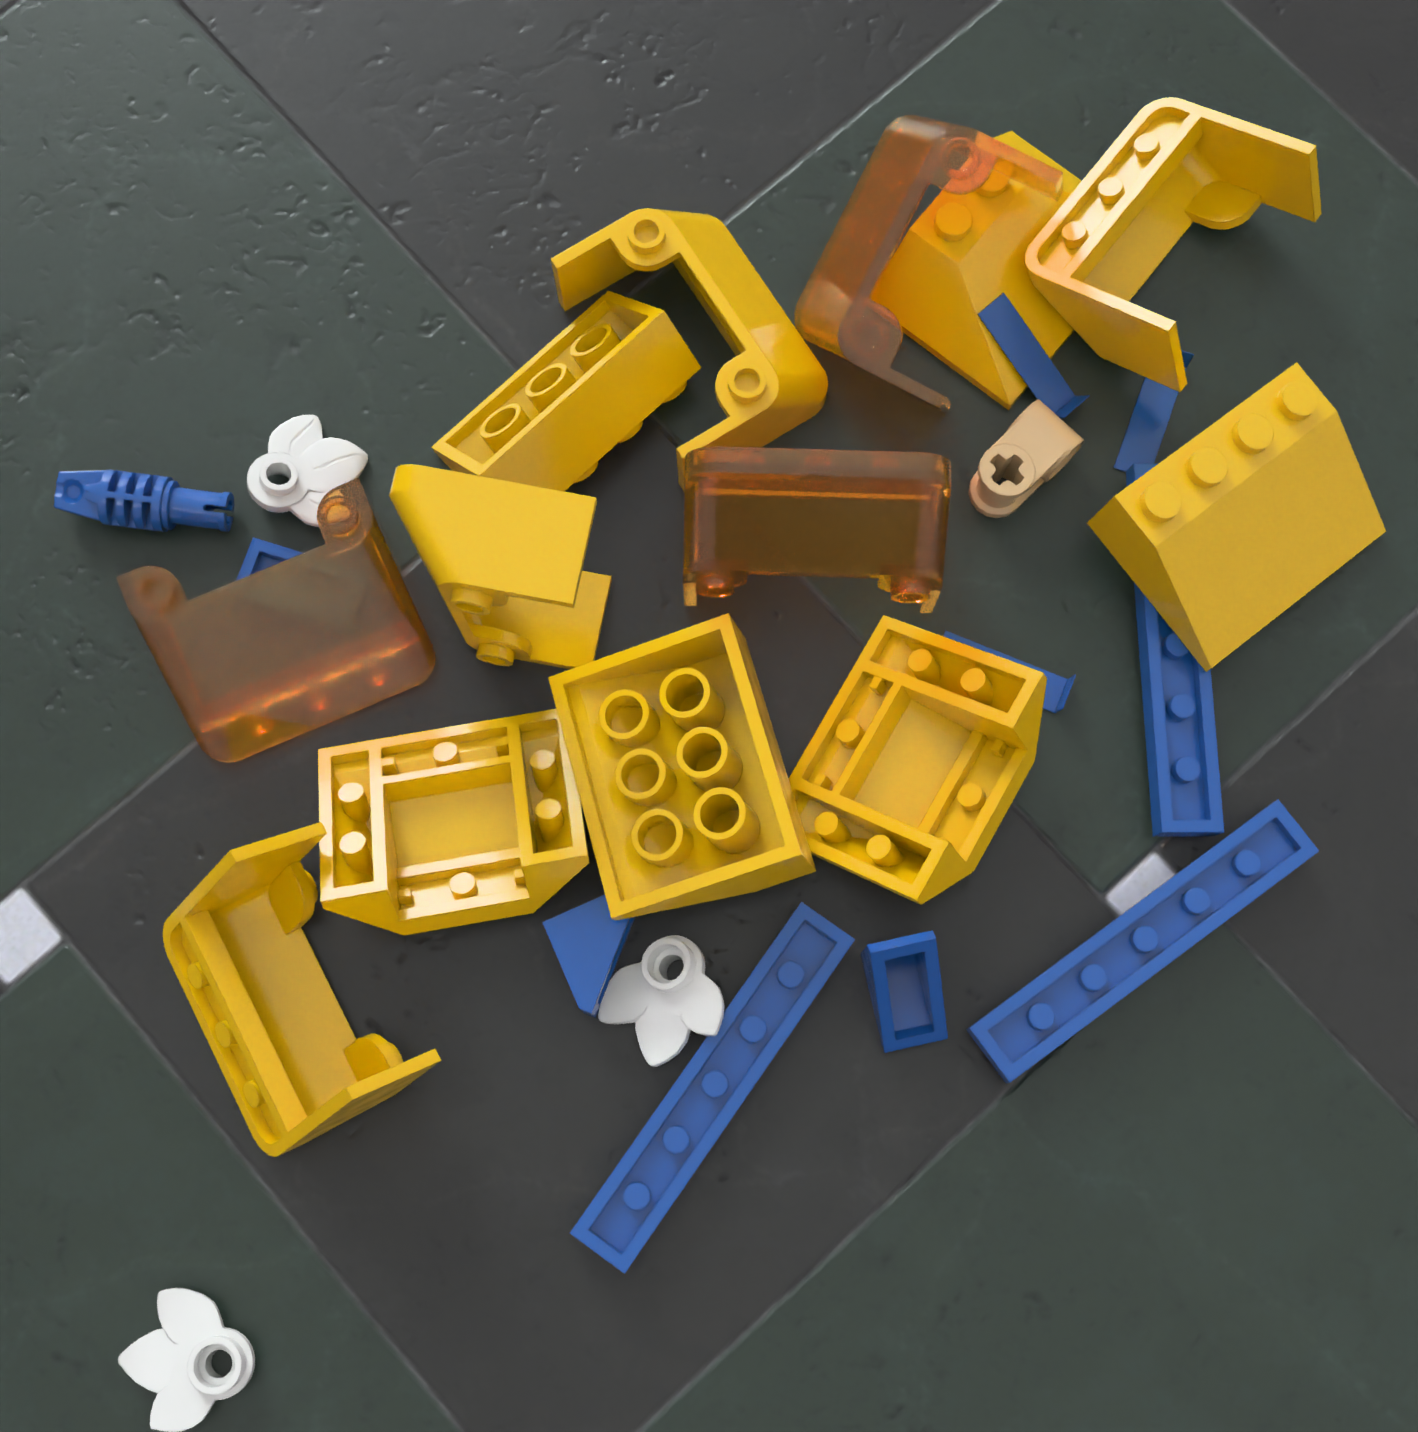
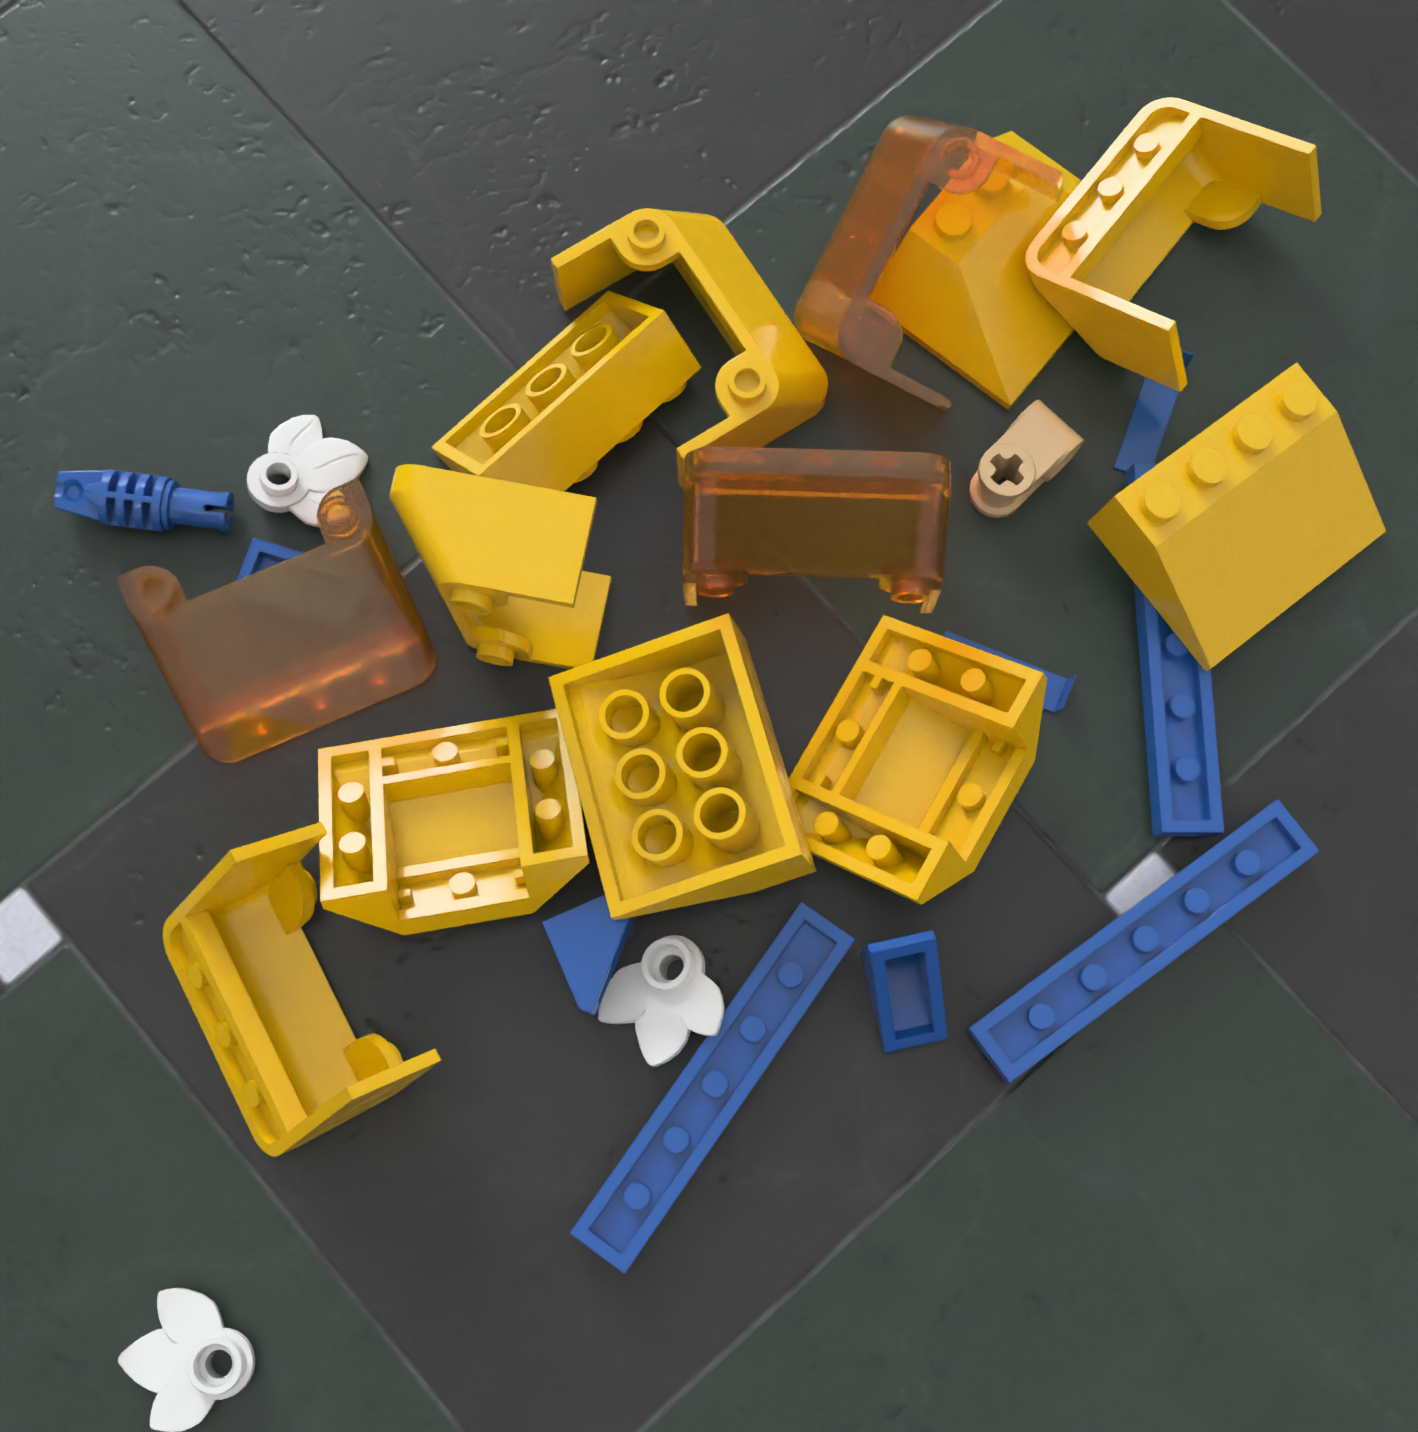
(1029, 357): blue piece -> none

